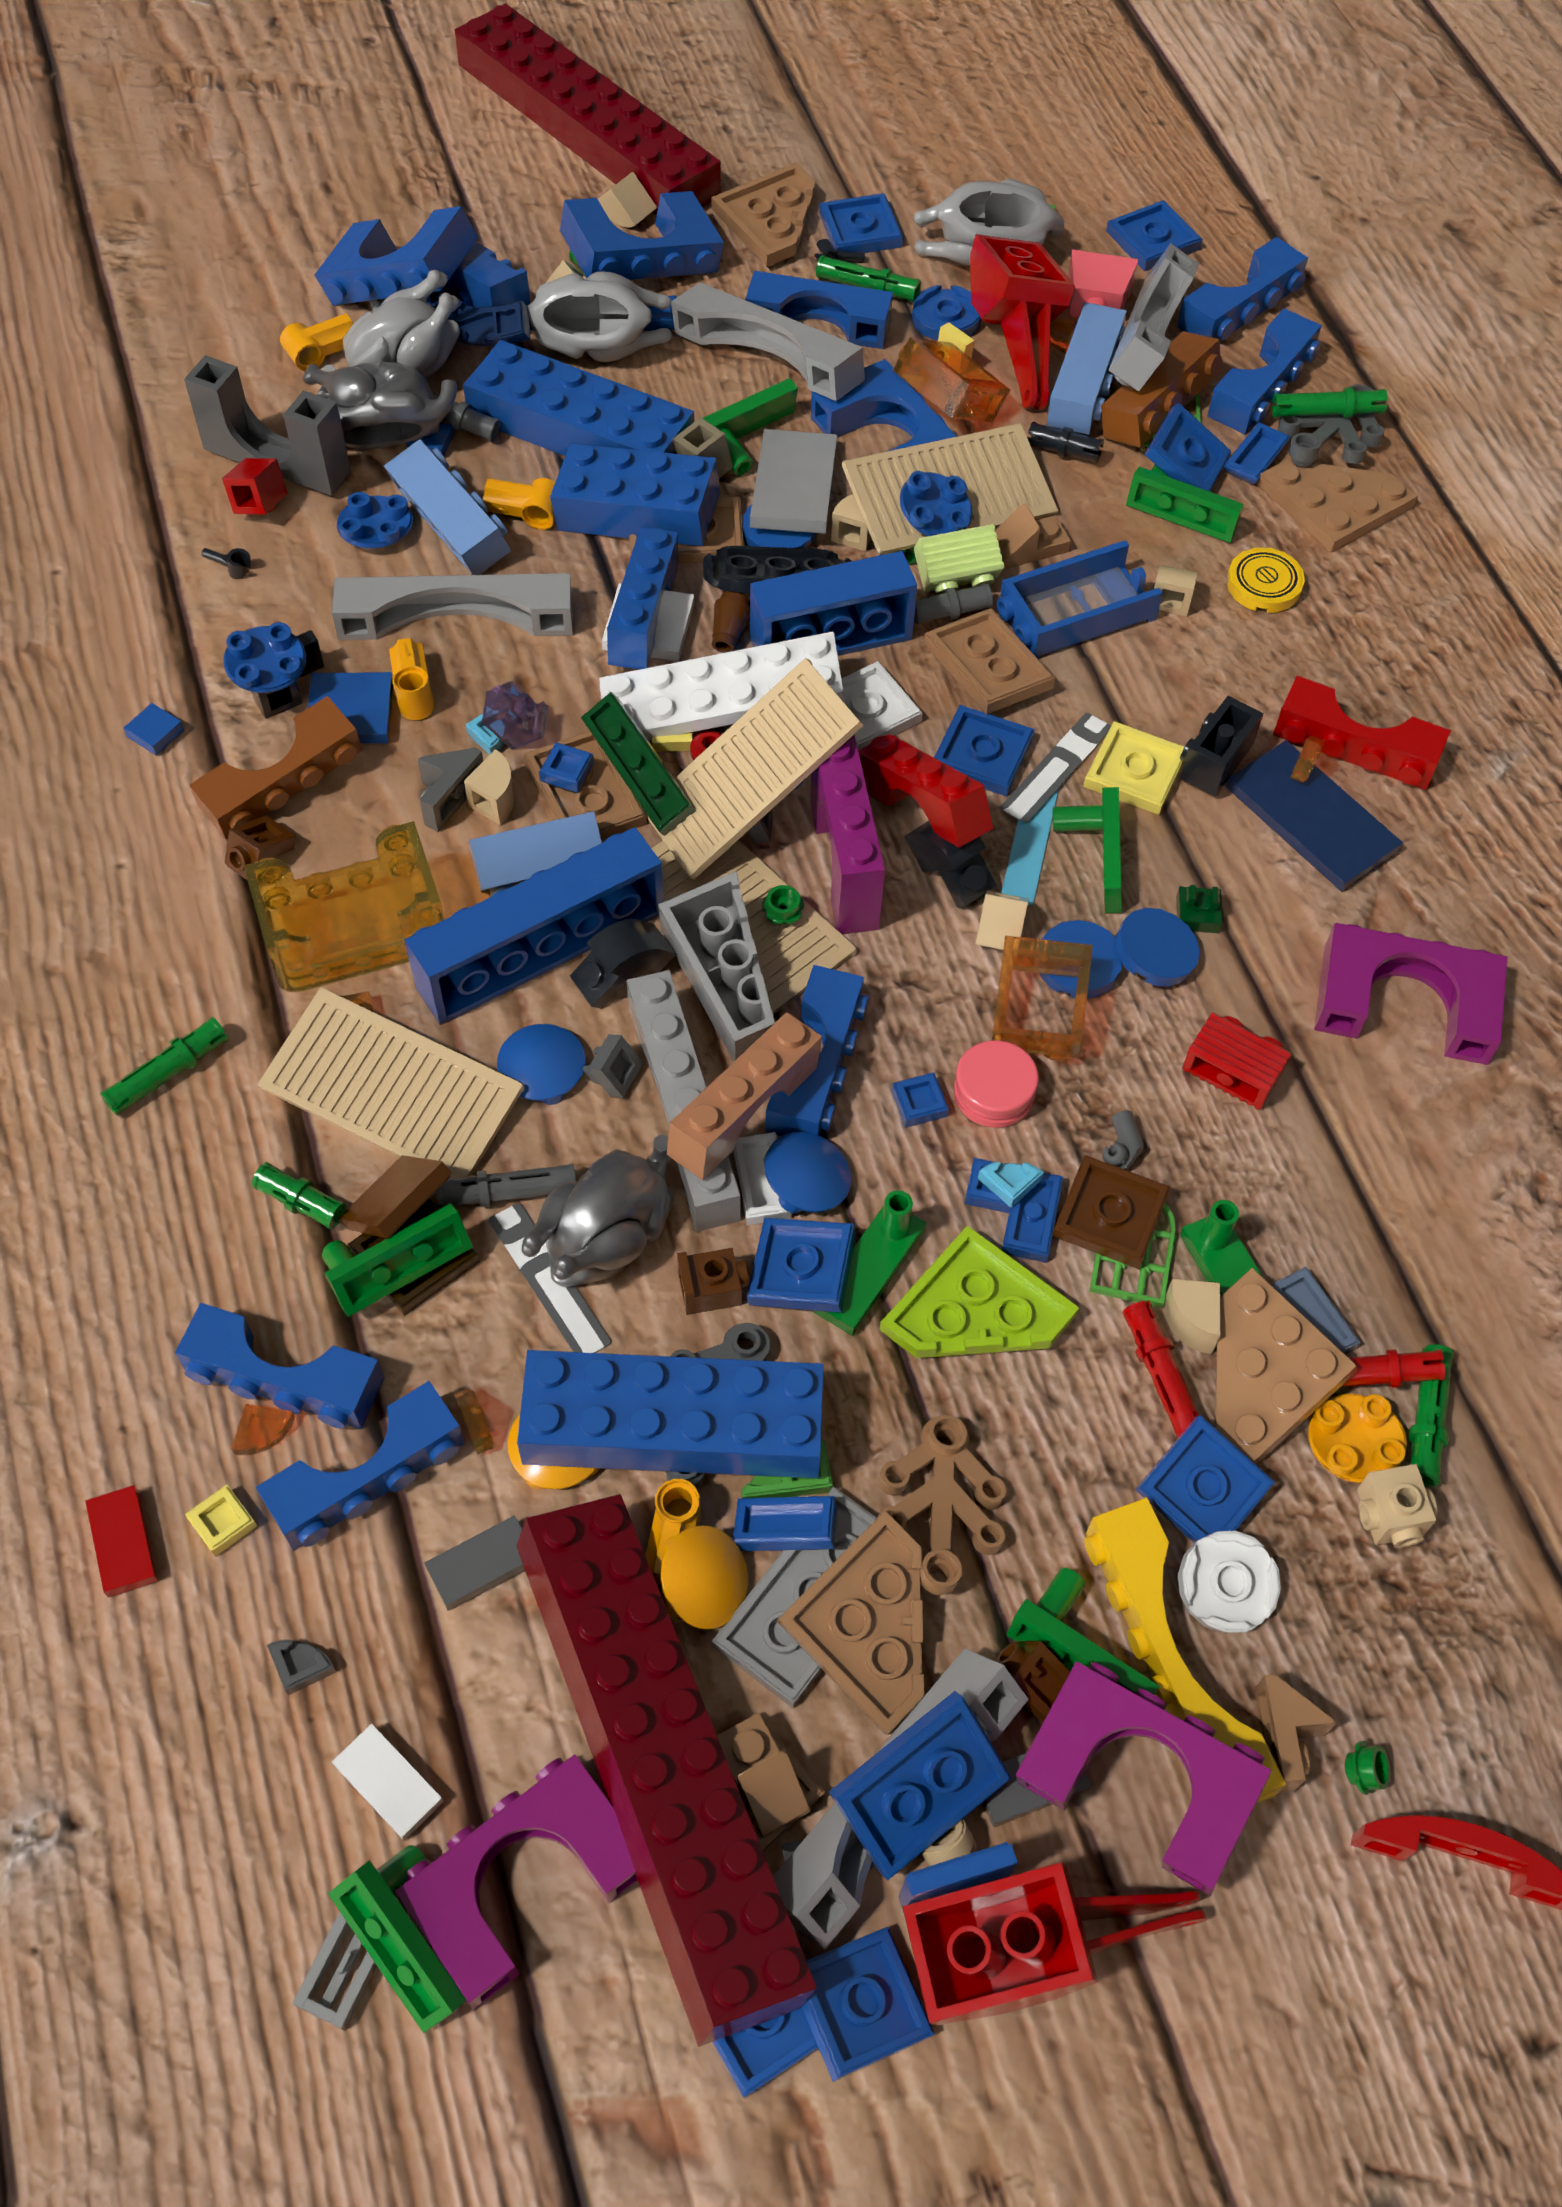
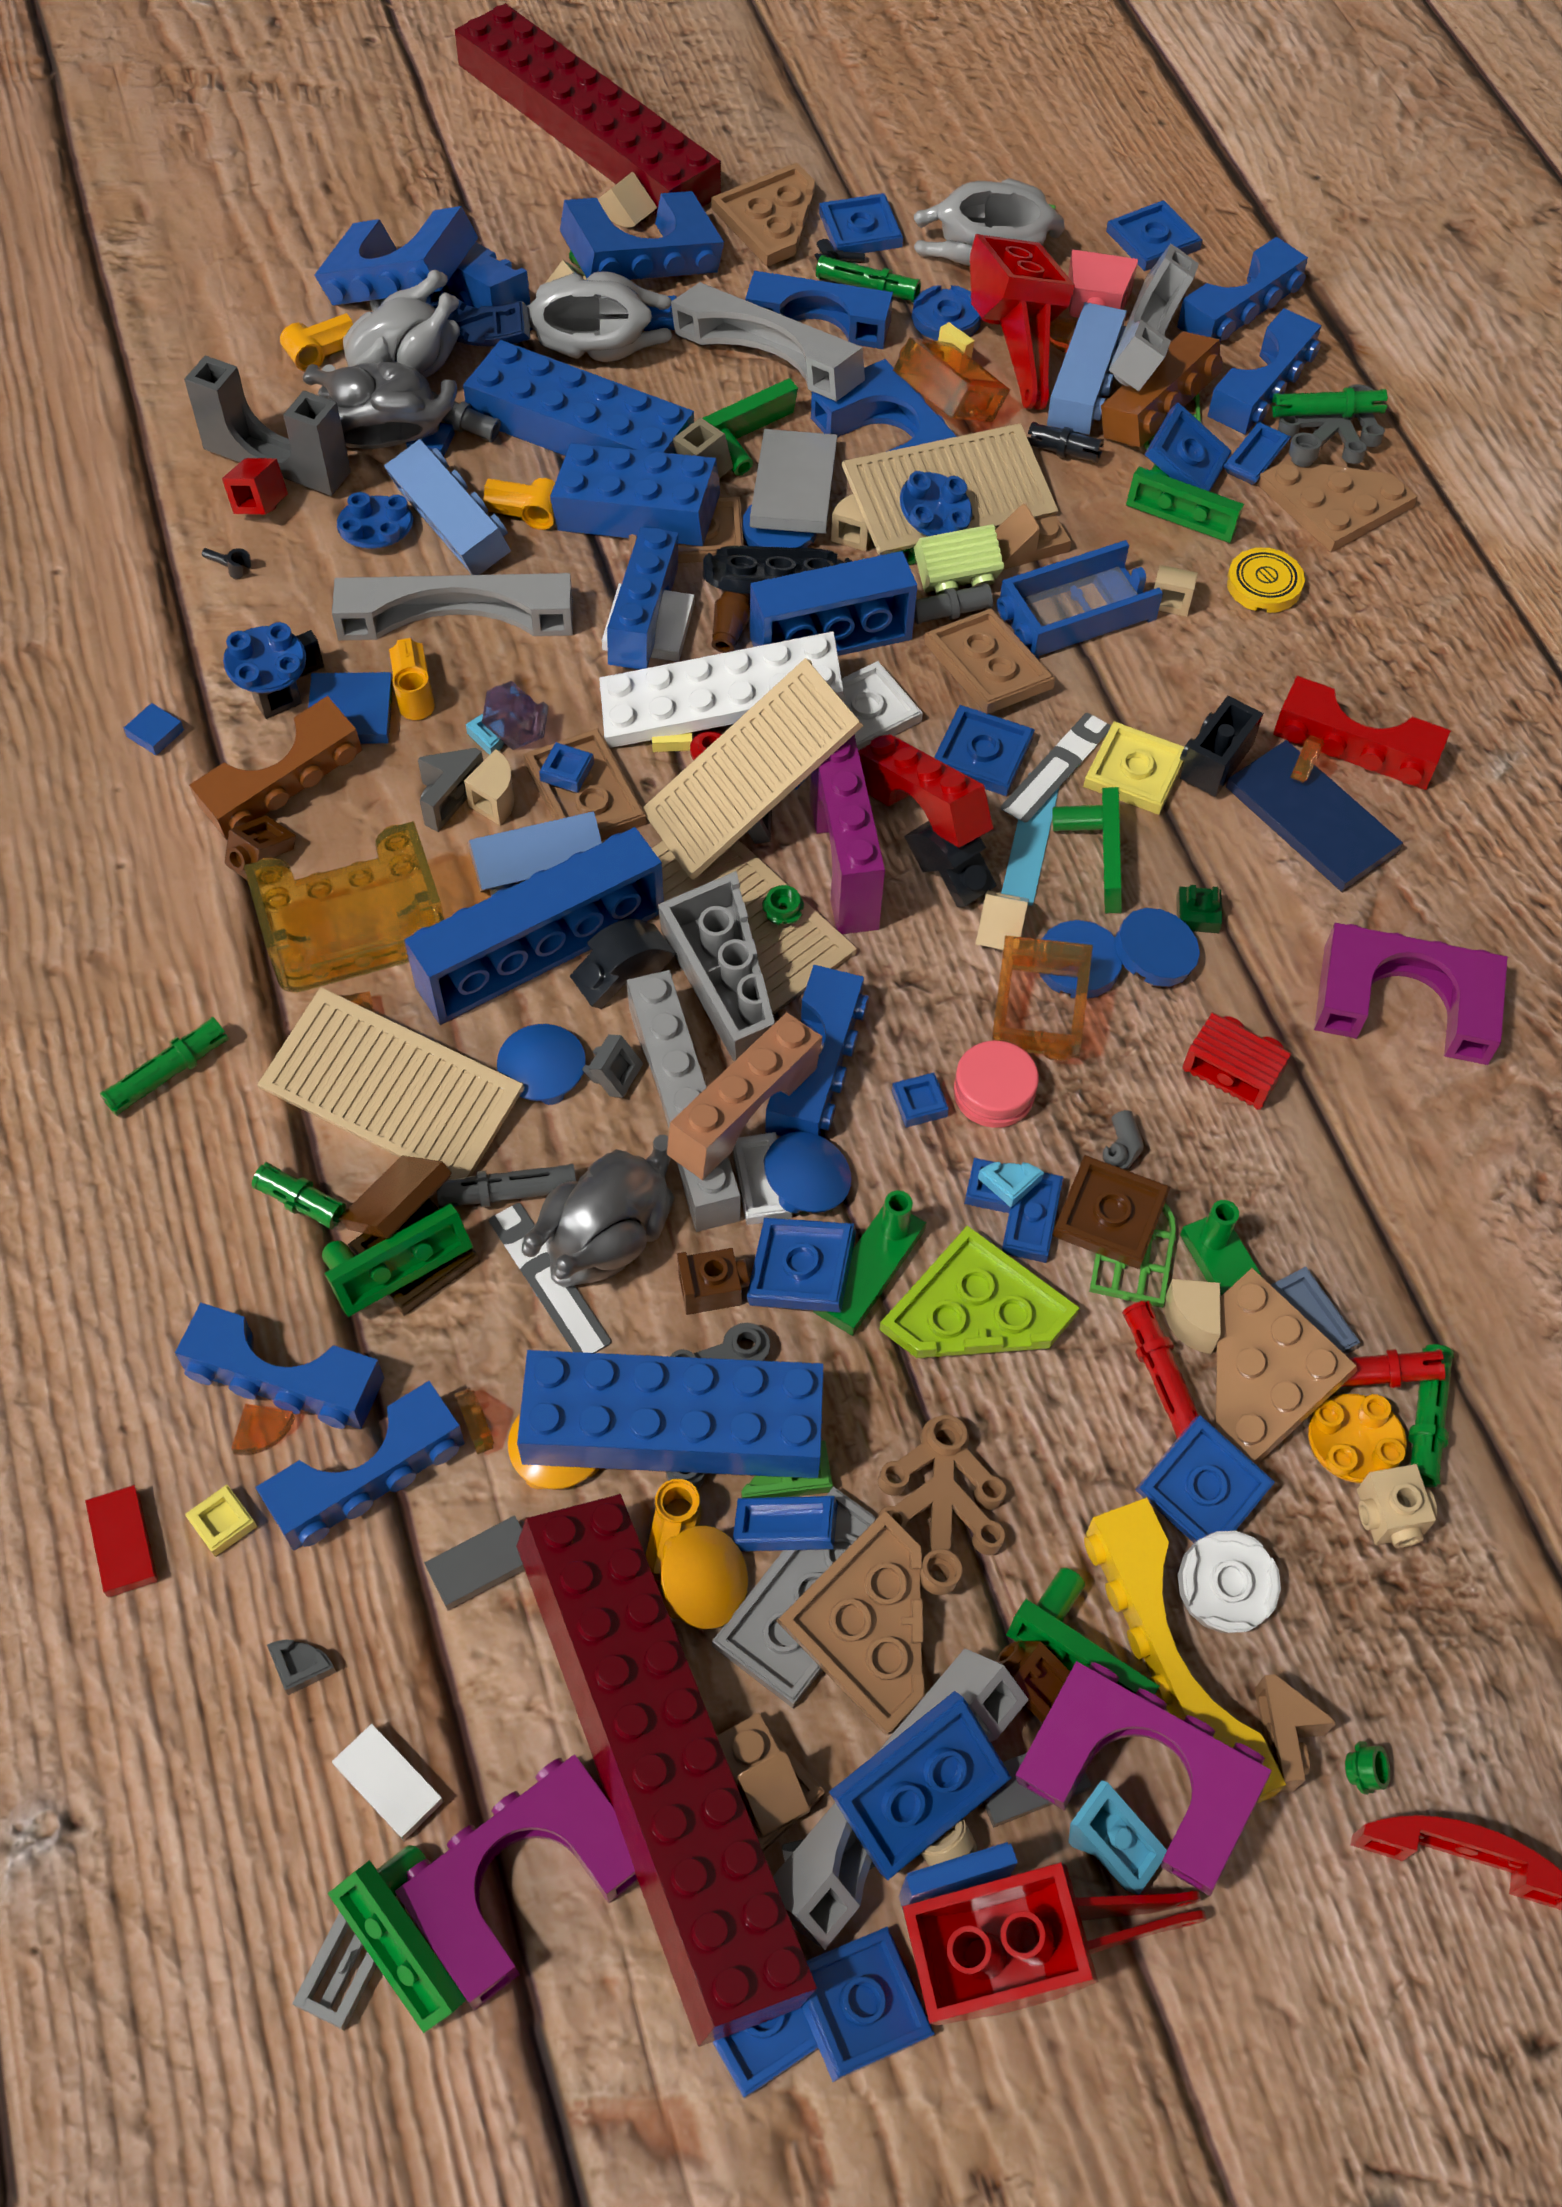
(638, 763): dark green tile -> none
(1116, 1838): none -> medium azure slope

